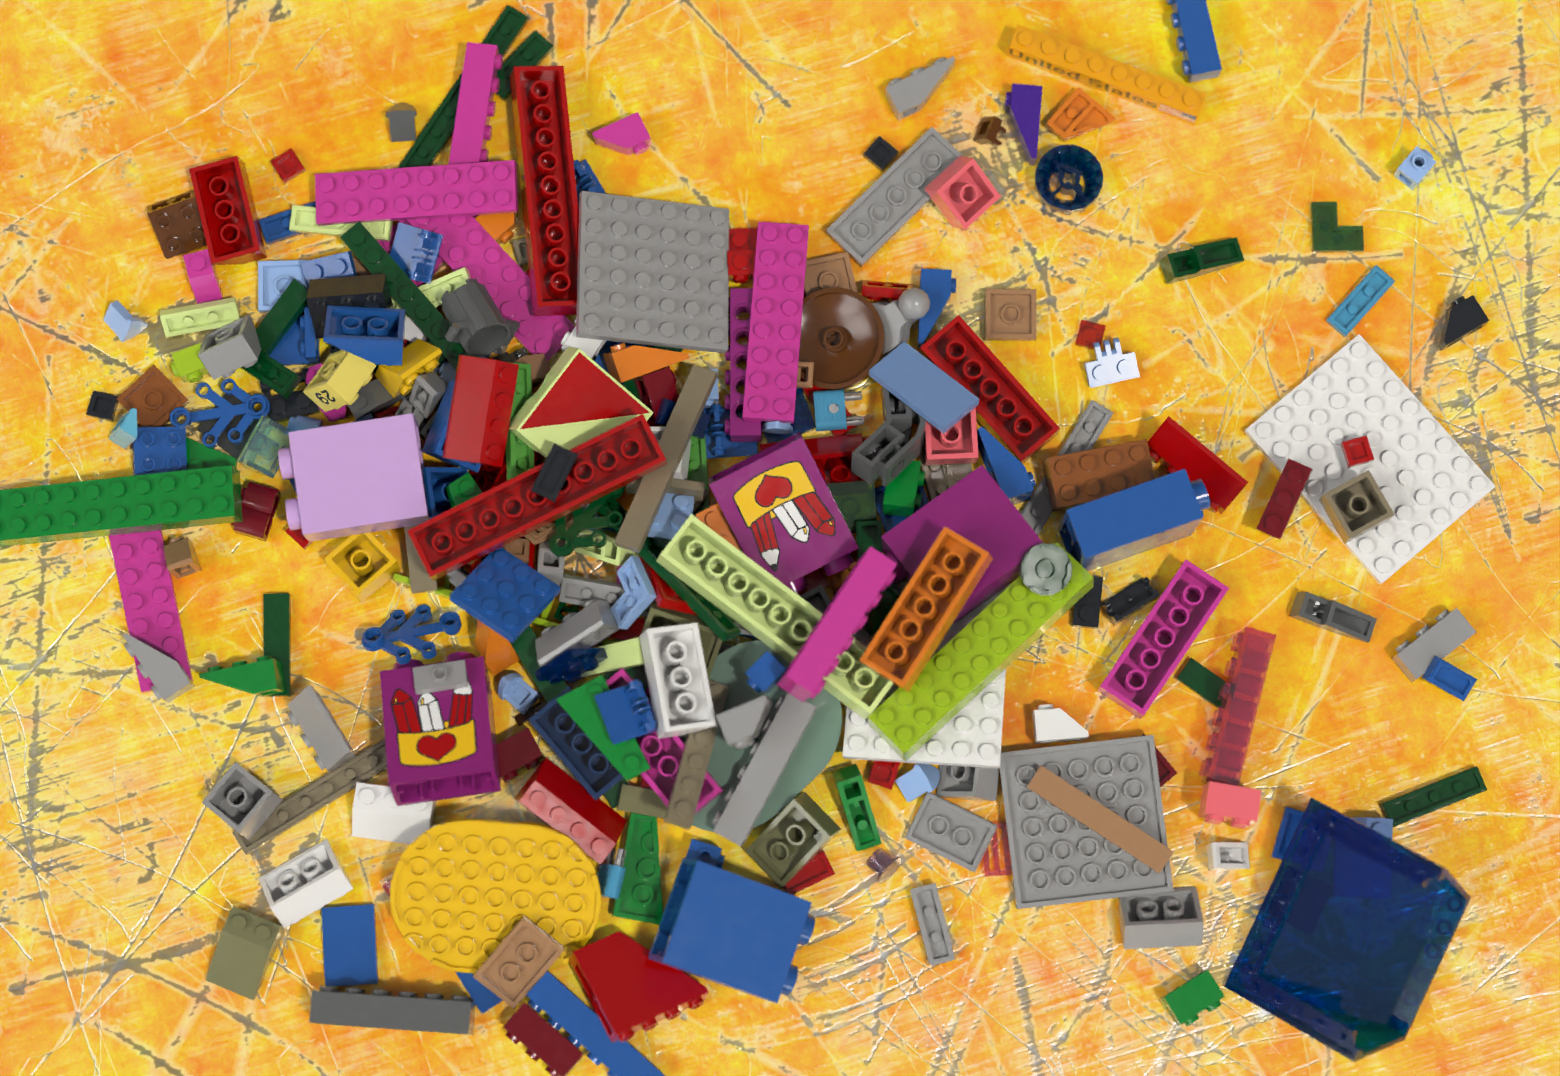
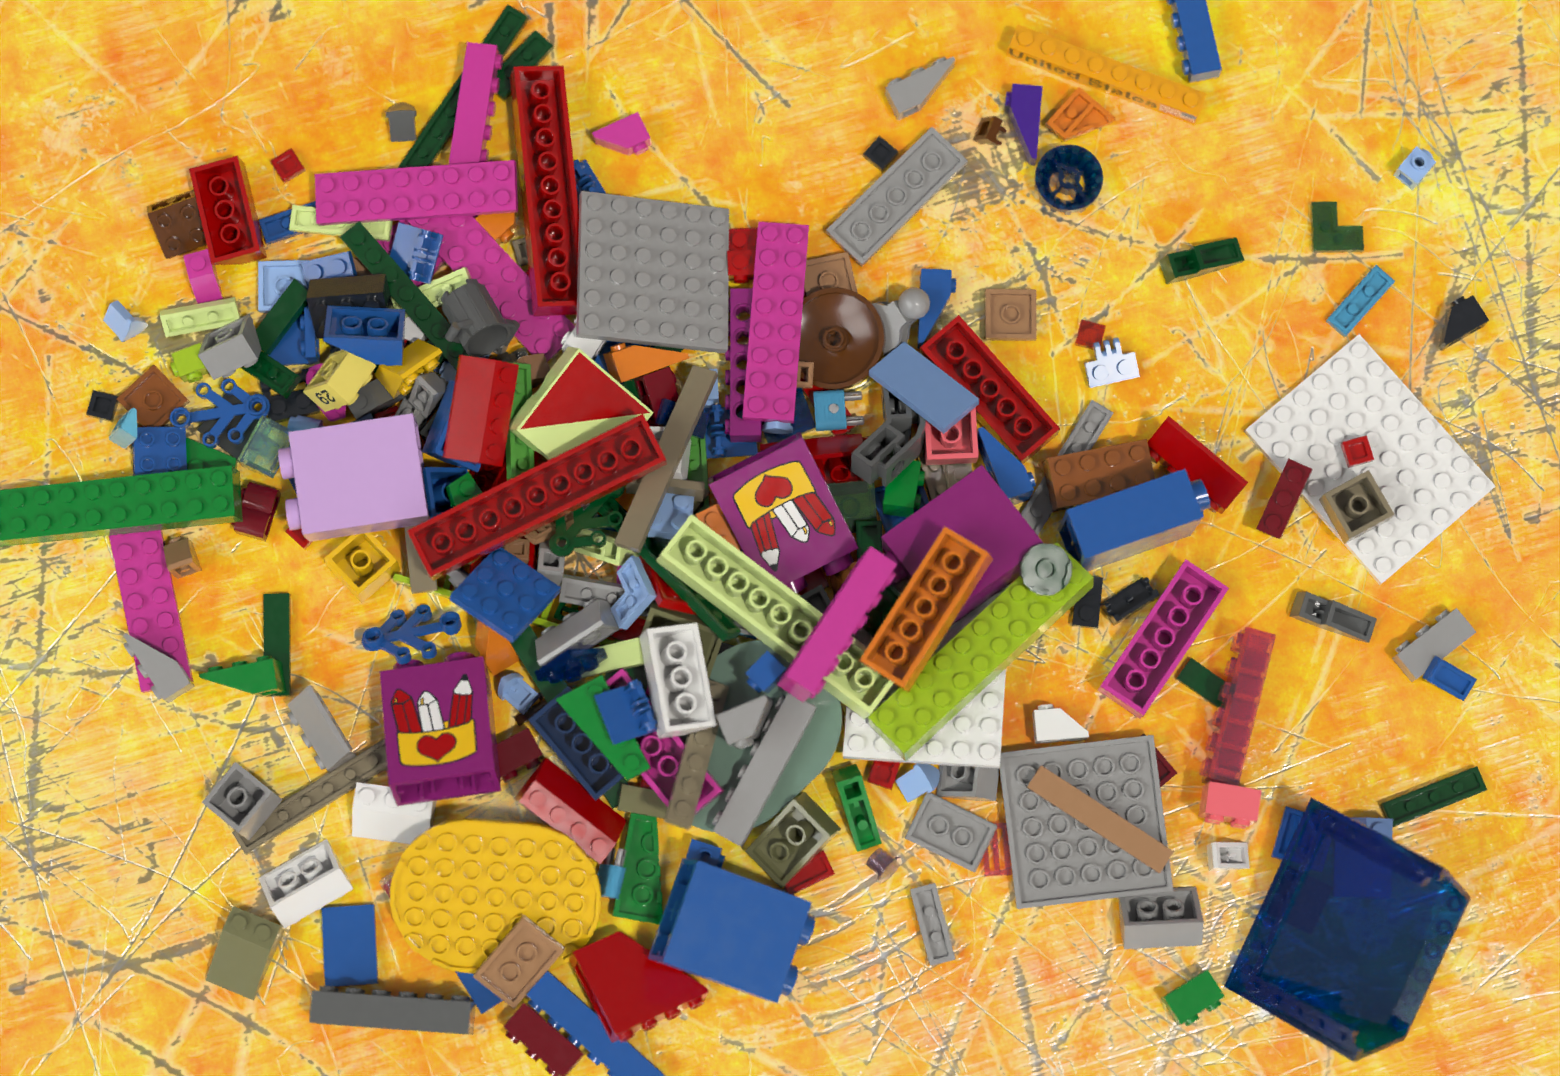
(440, 677): light grey plate -> none
(554, 472): black tile -> none
(876, 290): red plate -> none
(962, 192): coral brick -> none

